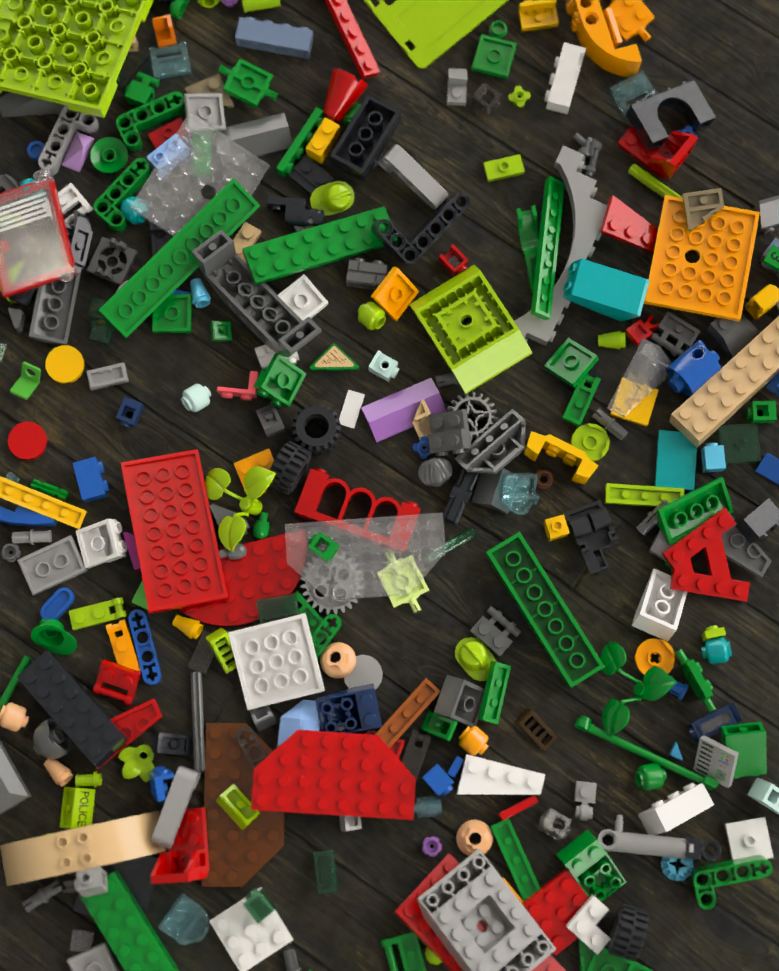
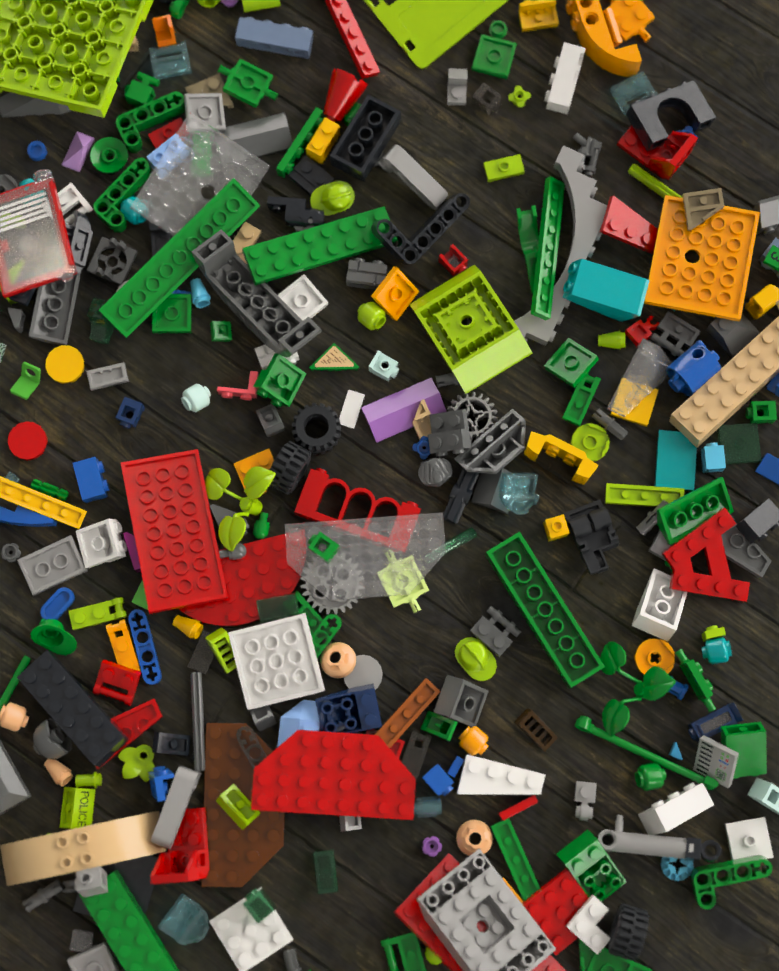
(32, 536): light grey axle -> none
(65, 140): light grey beam -> none
(494, 692): green plate -> none
(544, 473): reddish brown plate -> none
(560, 821): clear smoke brick -> none

